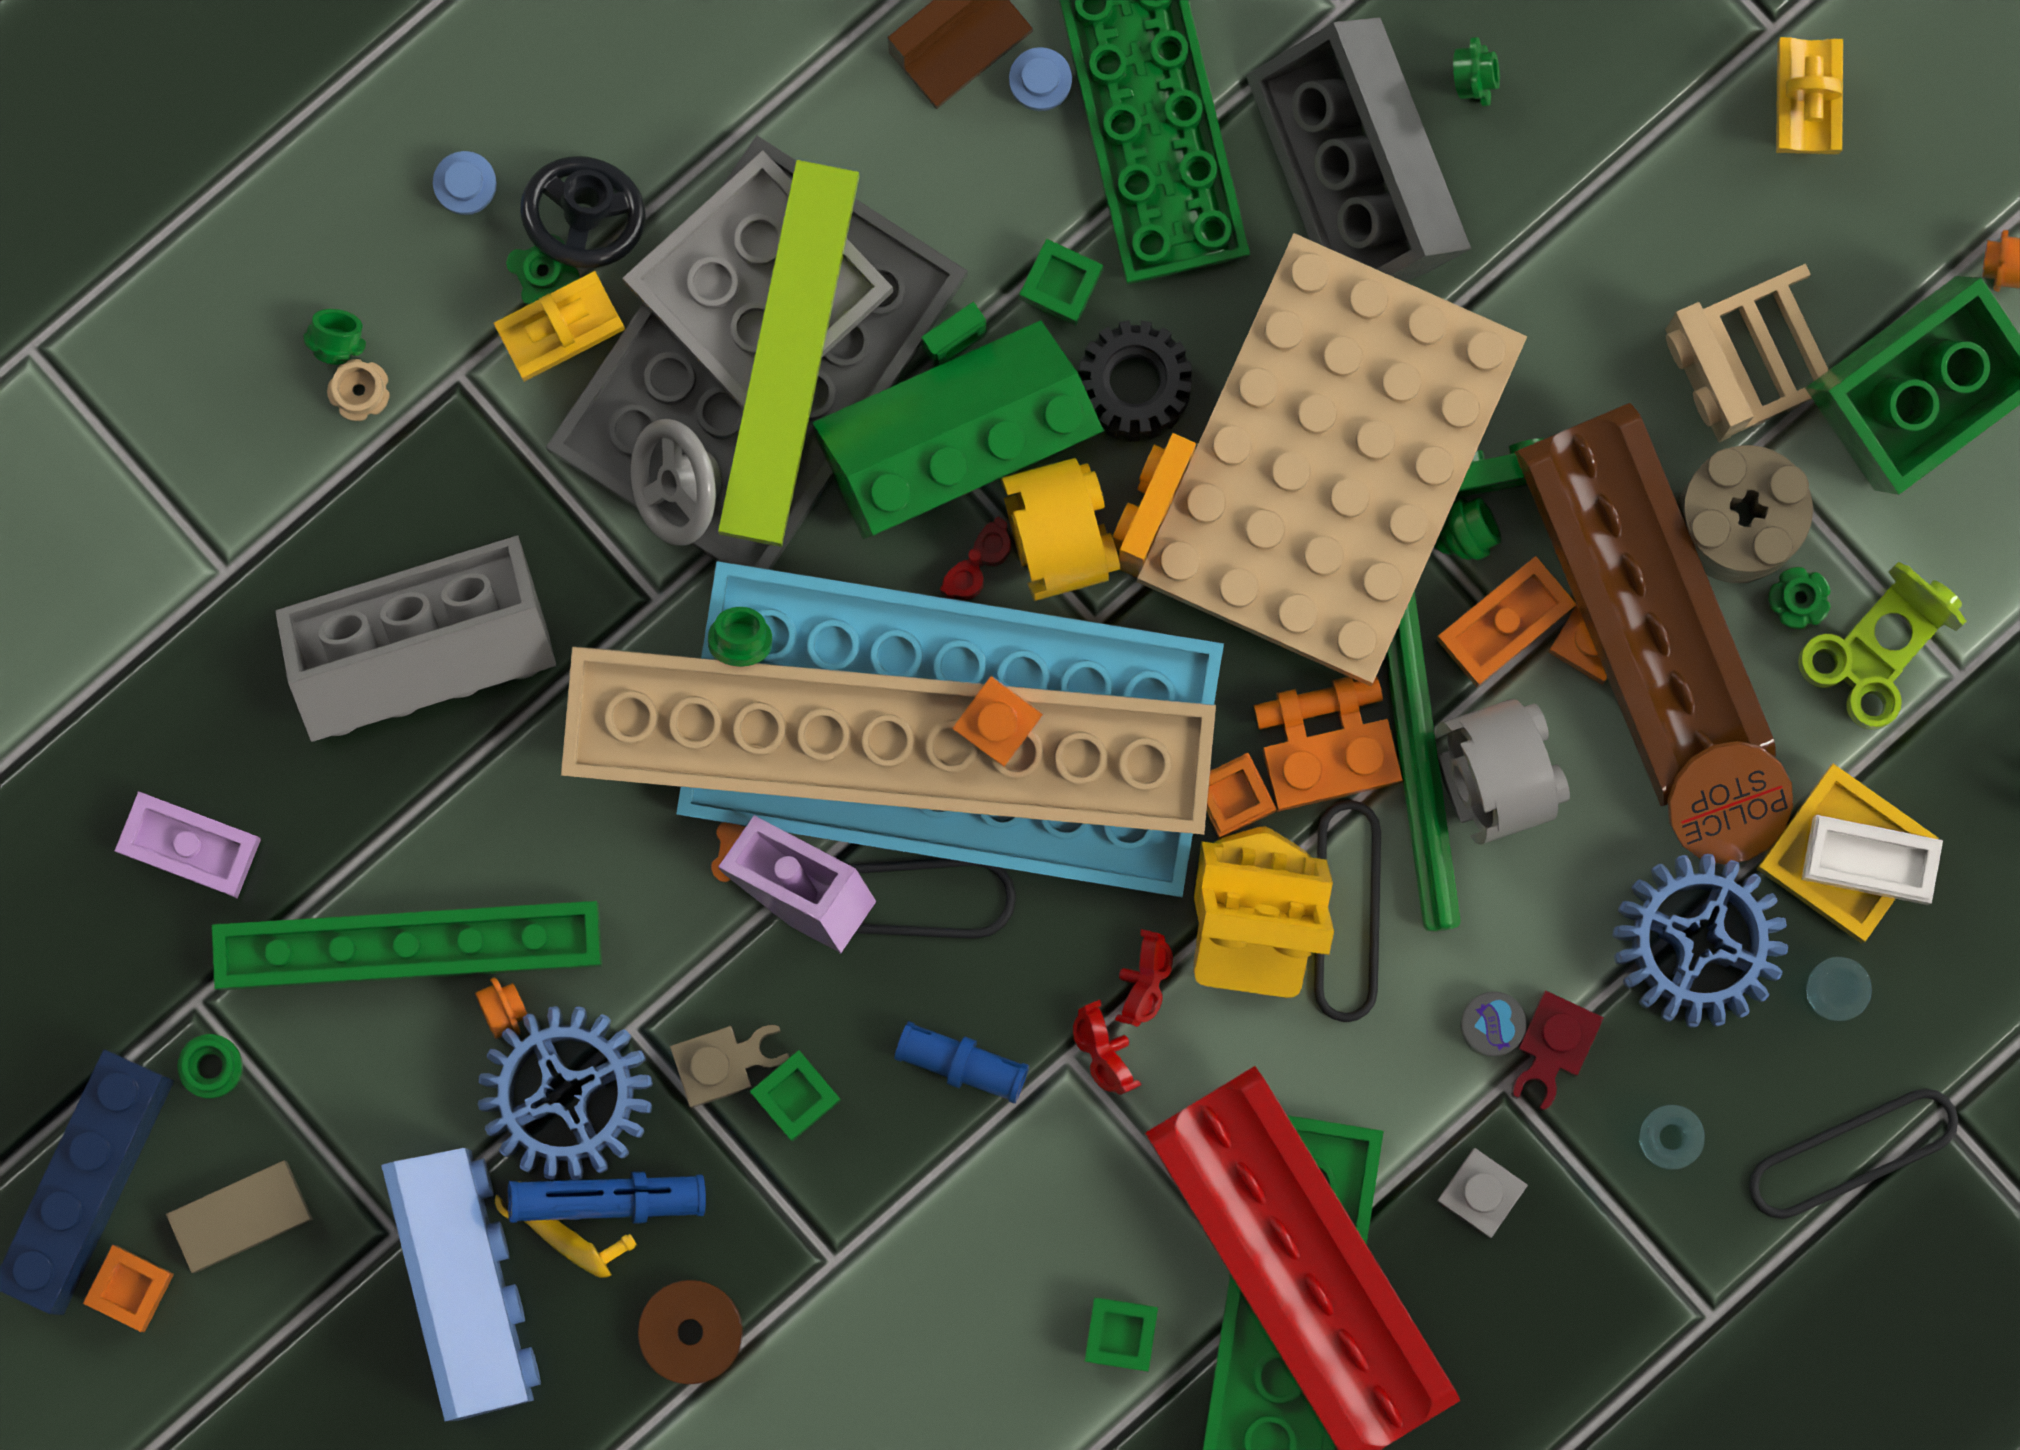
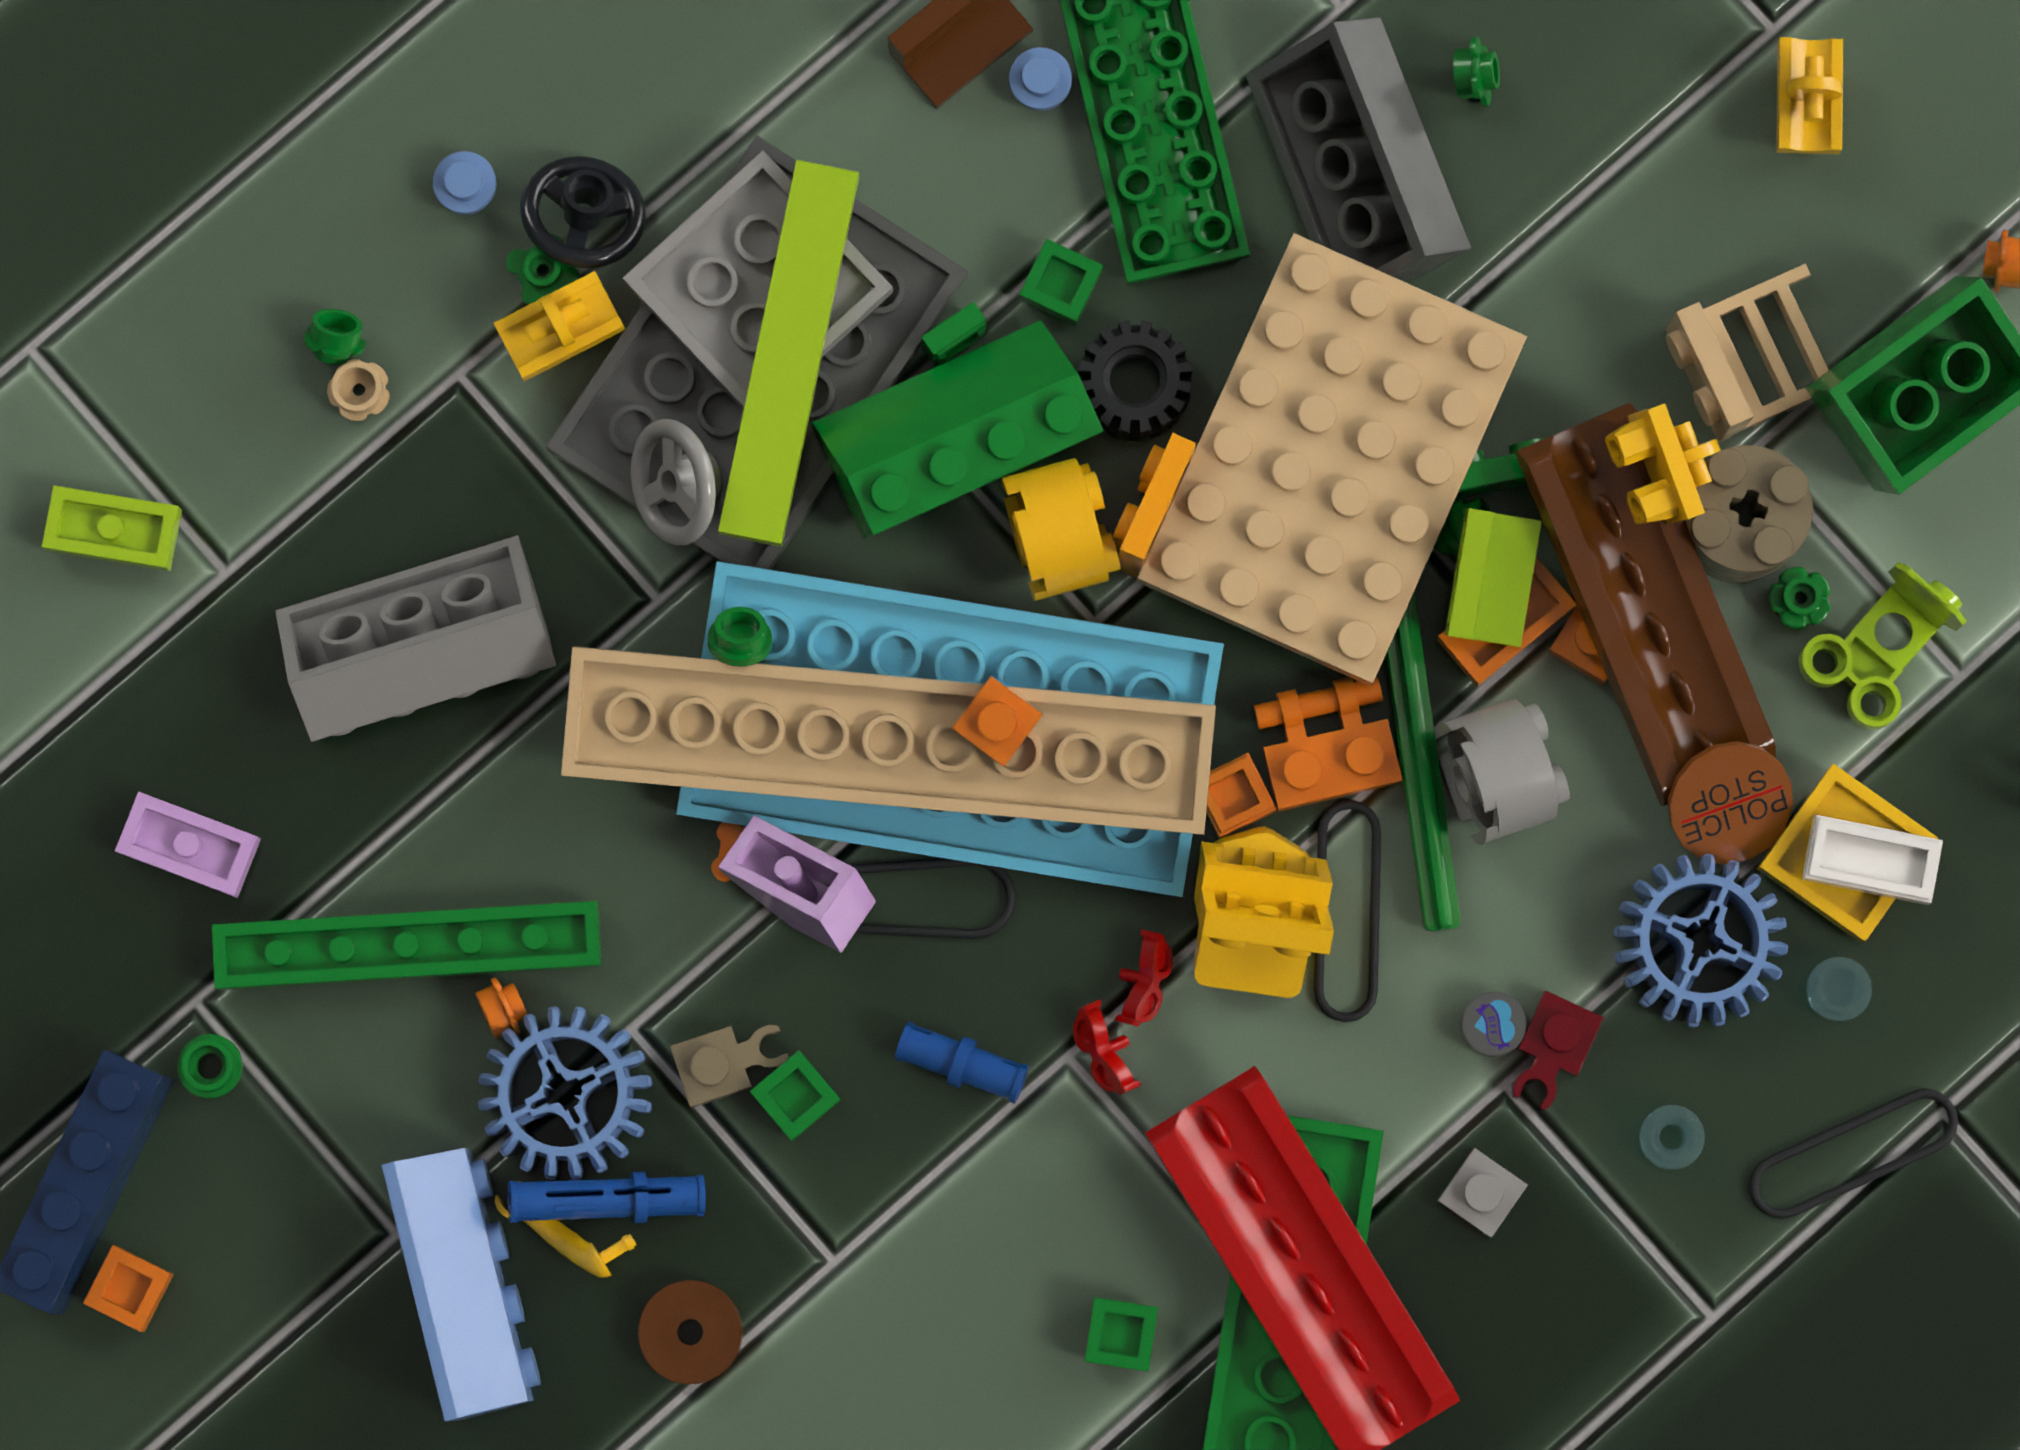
(111, 528): none -> lime plate
(239, 1216): dark tan tile -> none
(990, 549): red piece -> none
(1493, 577): none -> lime panel
(1672, 461): none -> yellow hips

